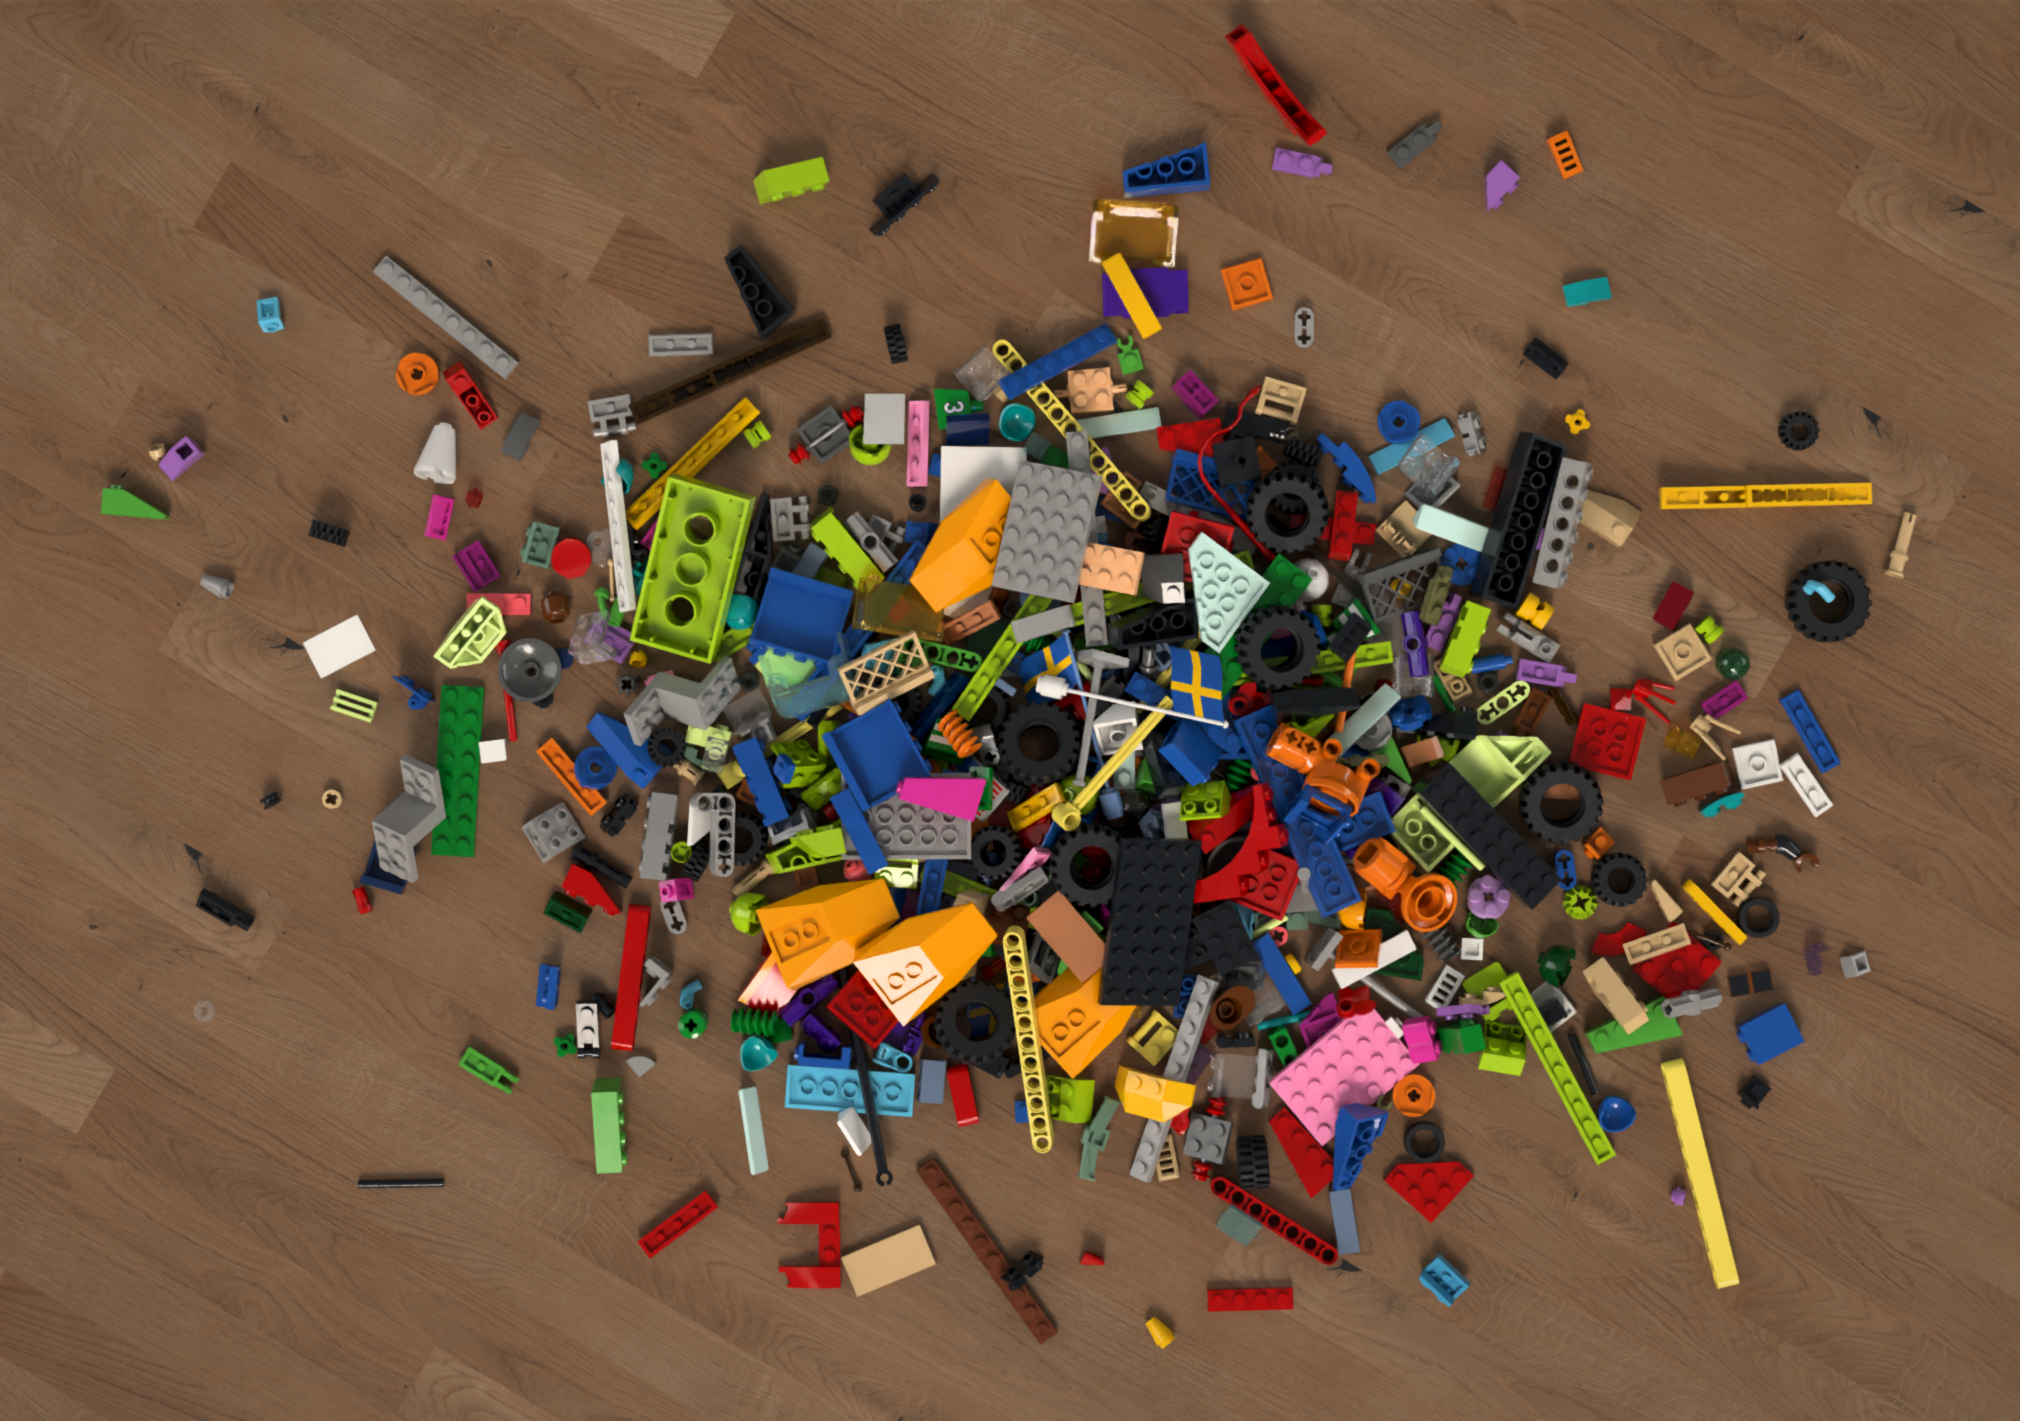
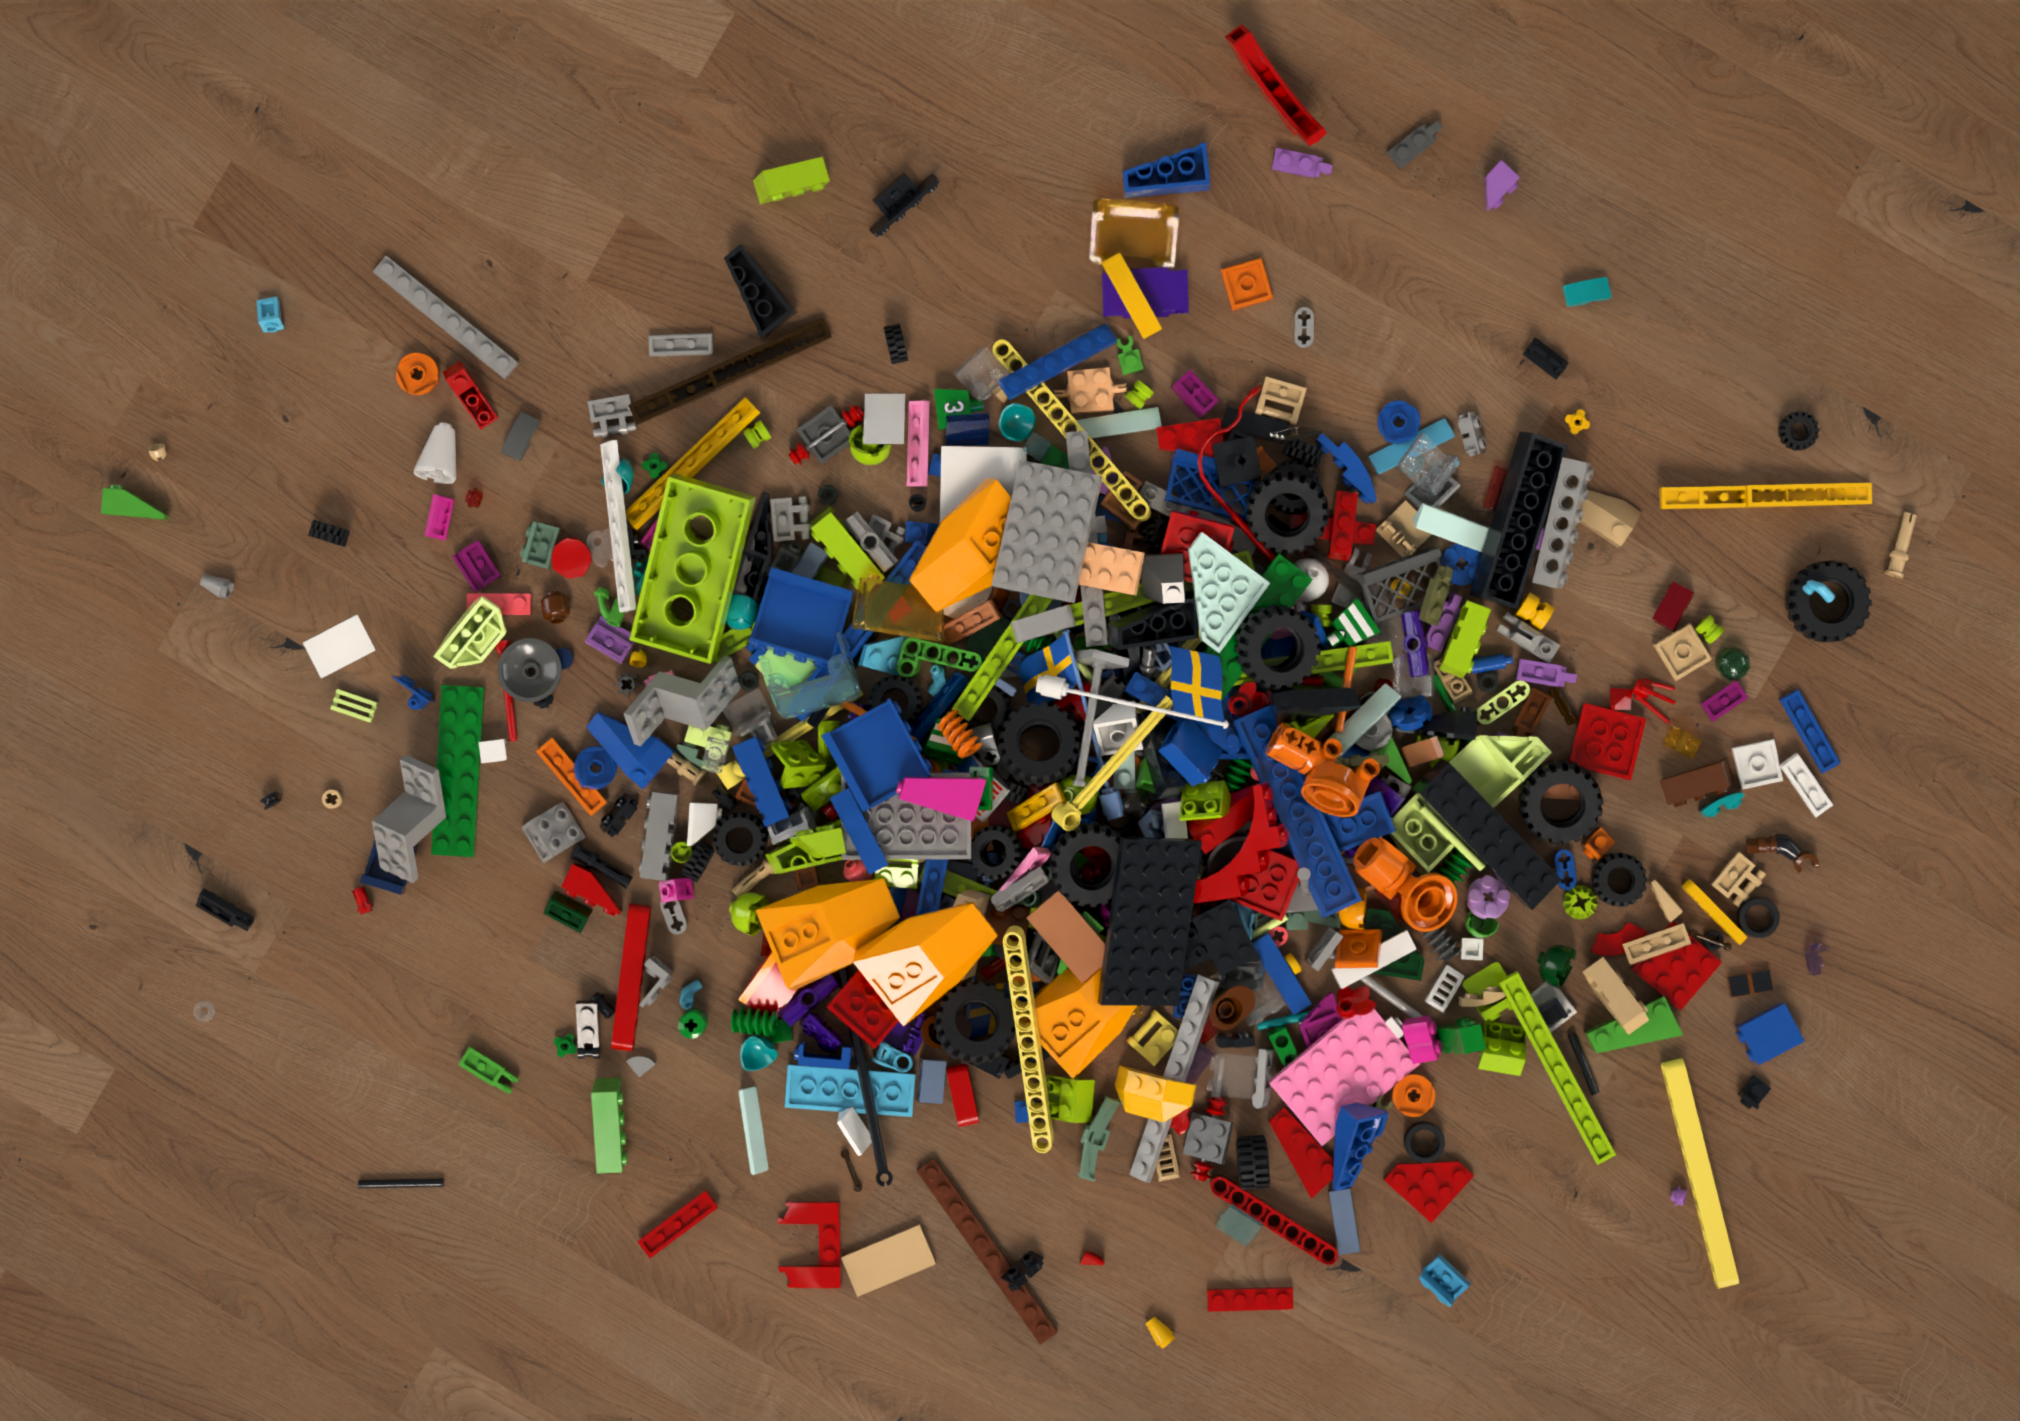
(181, 457): medium lavender slope -> none
(548, 986): blue bracket -> none
(588, 637): clear bracket -> none
(610, 562): tan hinge -> none
(657, 756): black tyre -> none
(716, 834): light grey beam -> none
(784, 768): blue plate -> none
(896, 685): tan fence -> none
(1299, 807): blue panel -> none
(1350, 637): black hinge -> none
(1463, 1011): medium lavender plate -> none
(1572, 152): orange slope -> none
(1615, 1114): blue helmet -> none
(1691, 1002): light grey piece -> none
(1702, 727): tan plant -> none
(1855, 964): light grey slope -> none

